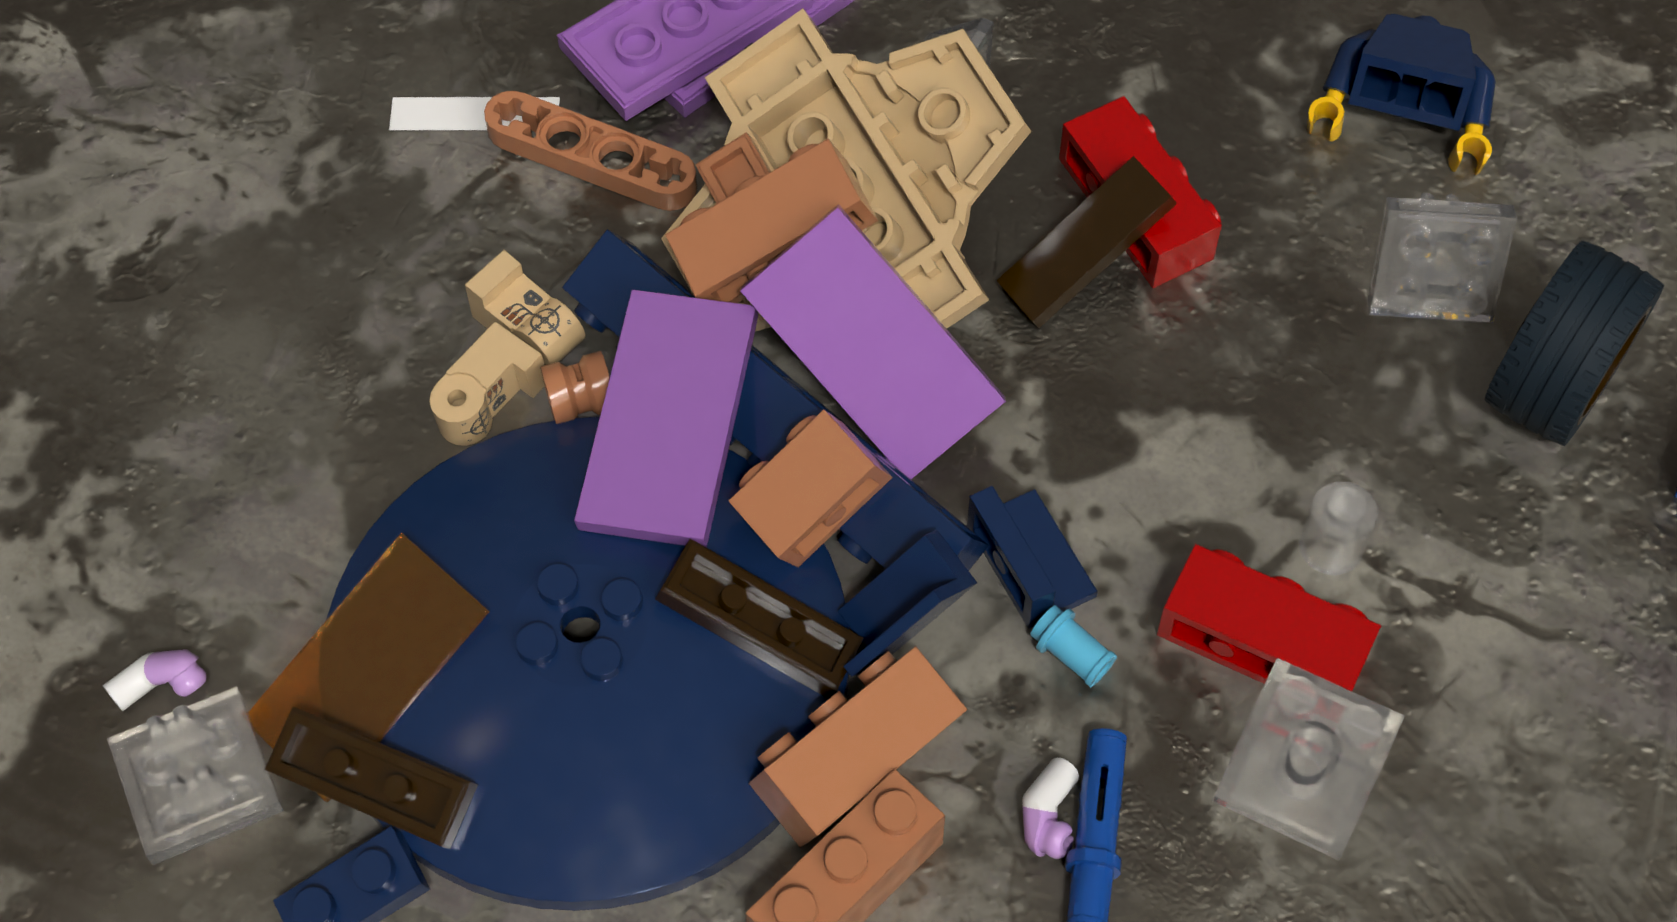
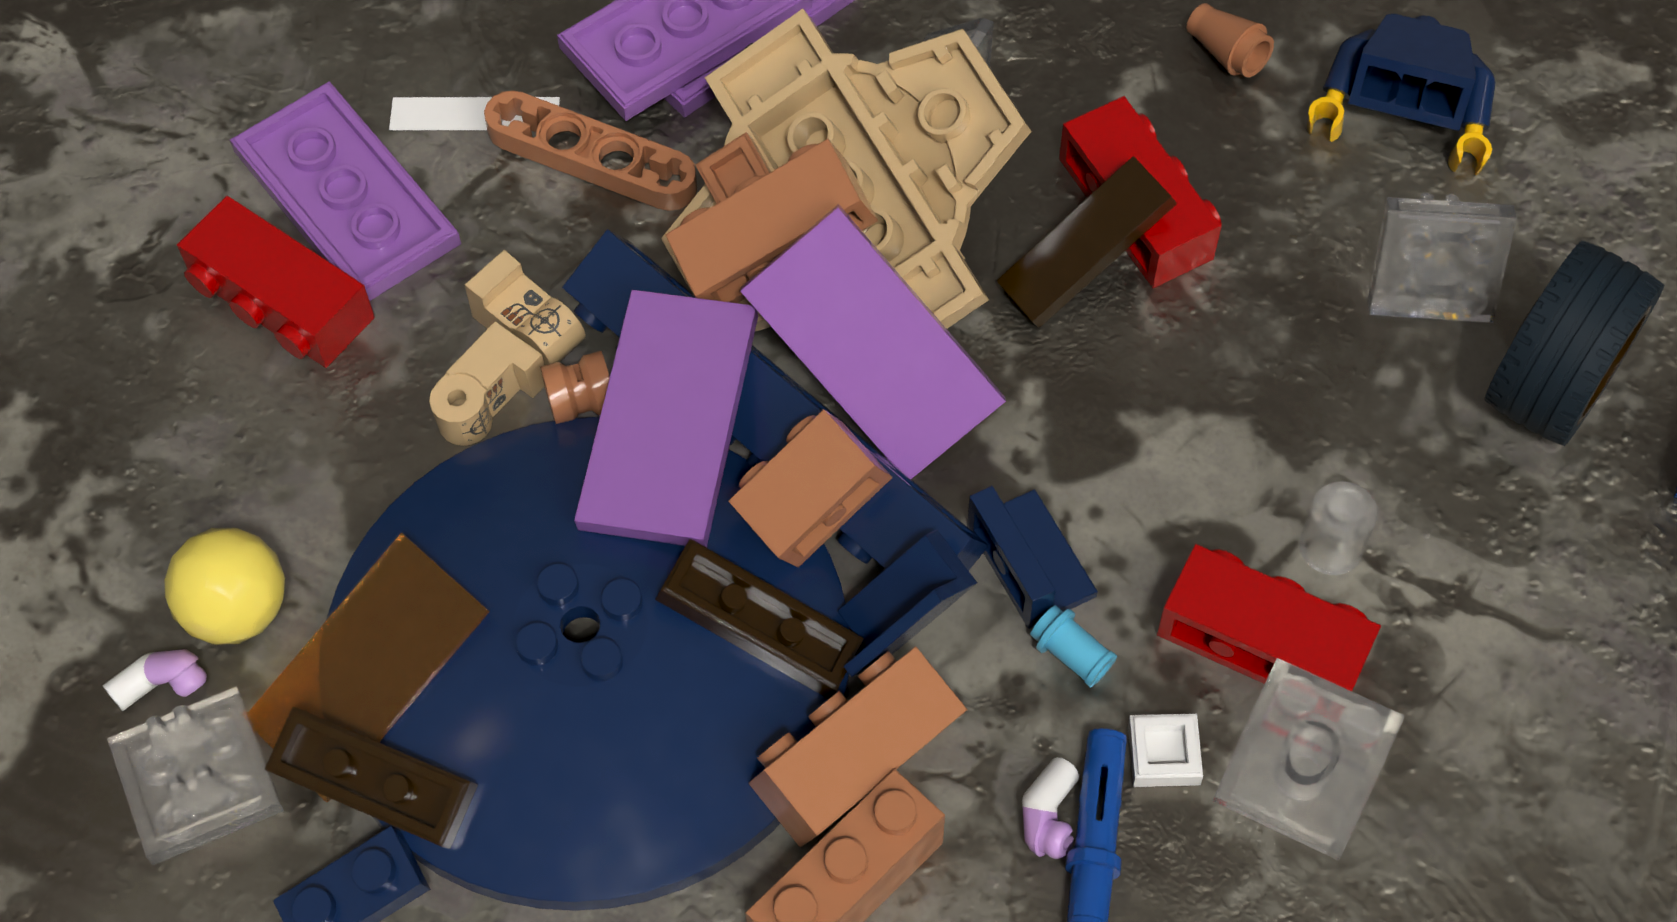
(224, 586): none -> light yellow piece
(275, 282): none -> red brick
(345, 190): none -> medium lavender tile
(1165, 750): none -> white tile
(1233, 40): none -> nougat cone

